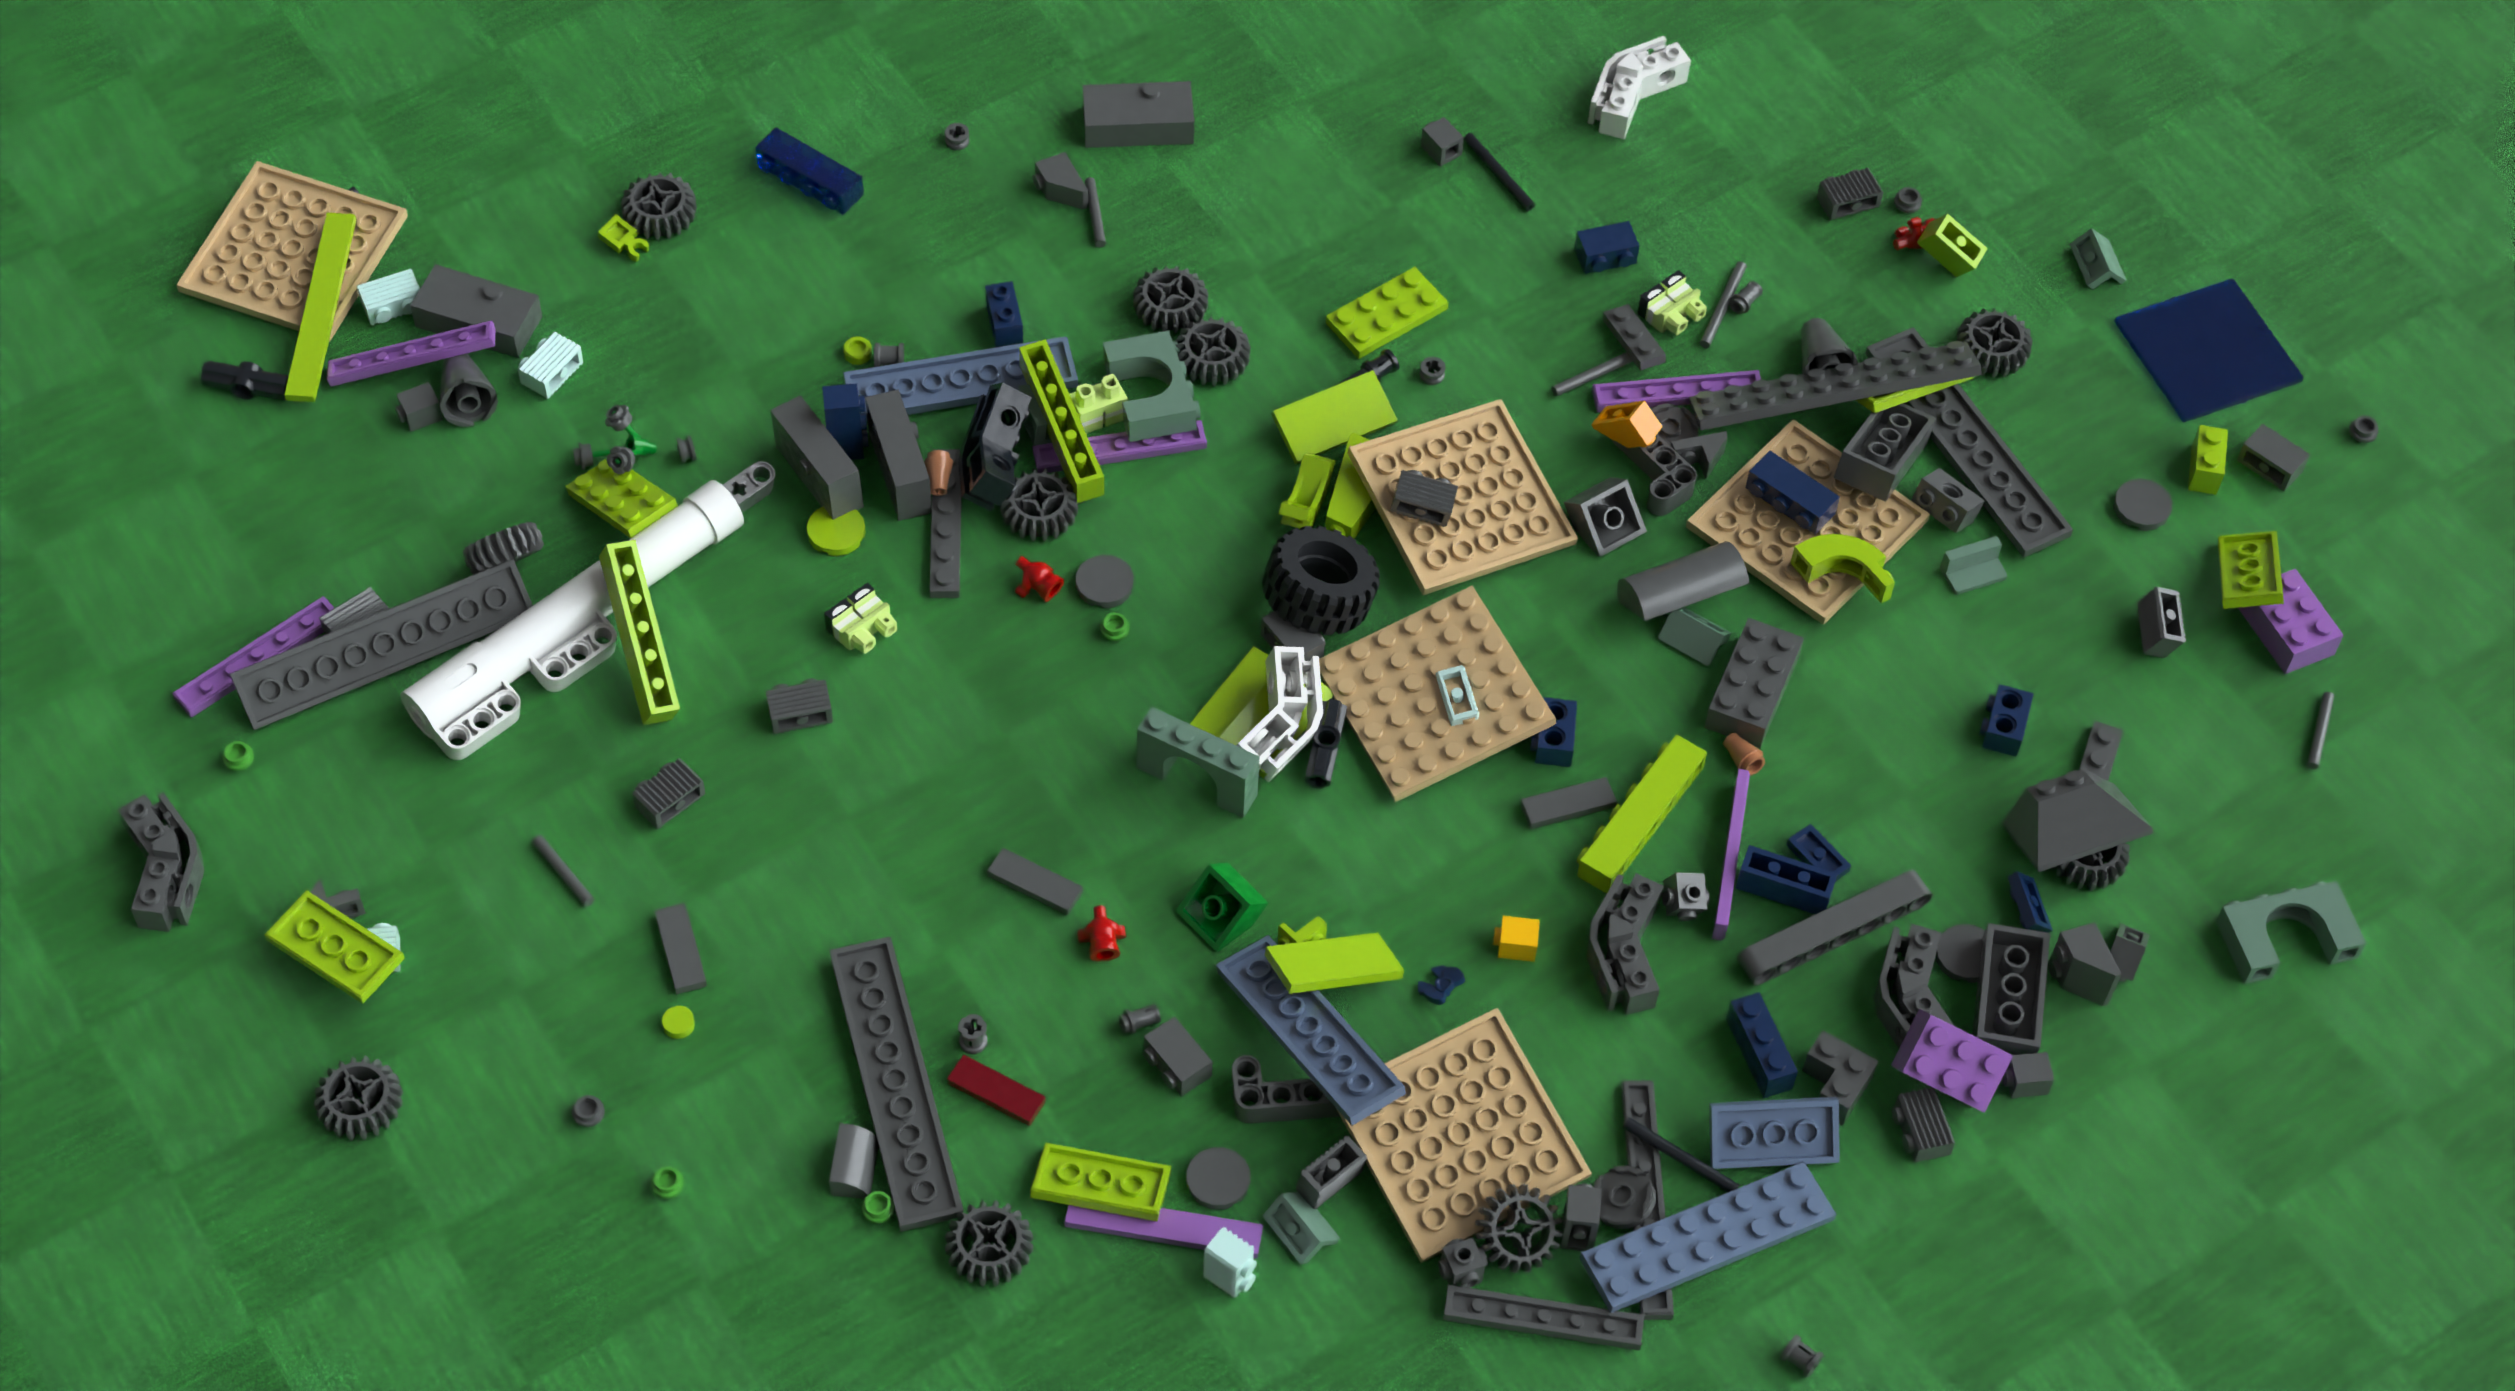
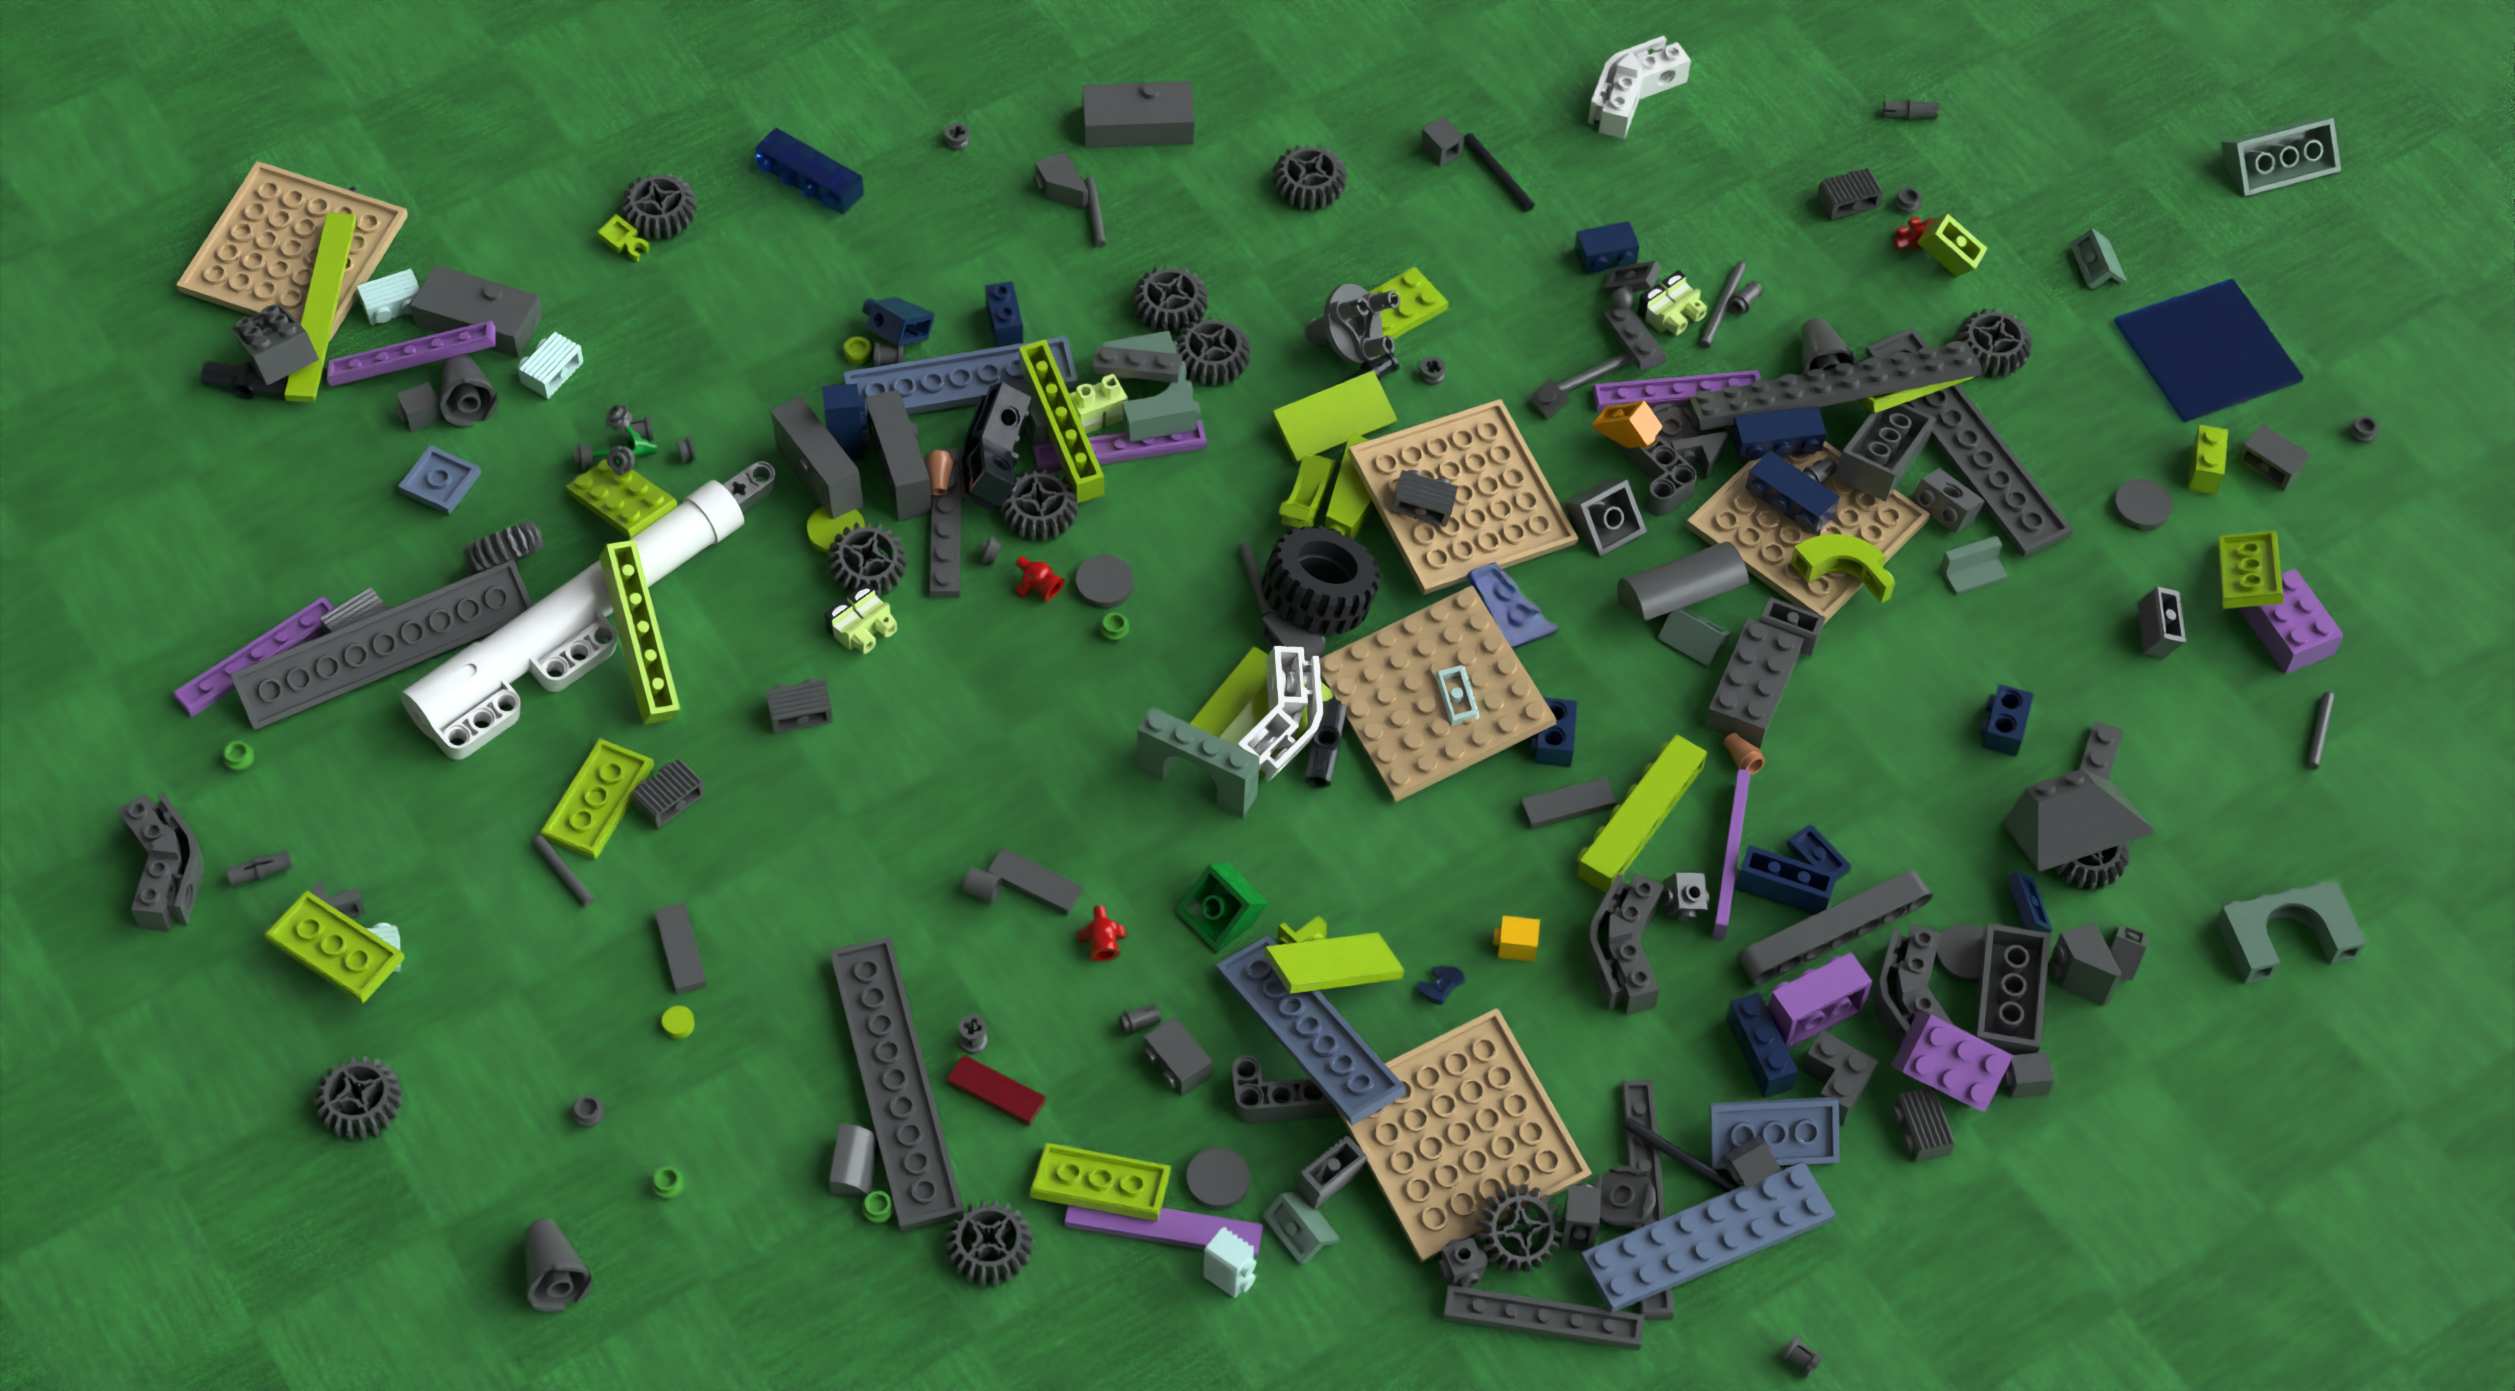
(259, 867): none -> dark grey pin
(274, 343): none -> dark grey slope
(439, 480): none -> sand blue plate
(553, 1268): none -> dark grey cone
(596, 799): none -> lime tile
(642, 427): none -> dark grey bush
(846, 549): none -> dark grey gear
(898, 320): none -> dark blue torso
(982, 884): none -> dark grey beam
(990, 550): none -> dark grey plate
(1137, 364): none -> dark grey plate
(1254, 577): none -> dark grey bar
(1309, 177): none -> dark grey gear
(1353, 323): none -> dark grey piece
(1512, 612): none -> clear blue wing
(1549, 398): none -> dark grey plate
(1629, 279): none -> dark grey plate
(1752, 1162): none -> dark grey brick
(1778, 431): none -> dark blue brick
(1794, 621): none -> dark grey brick
(1819, 999): none -> medium lavender brick
(1822, 470): none -> dark grey pin
(1910, 109): none -> dark grey pin
(2282, 155): none -> sand green slope

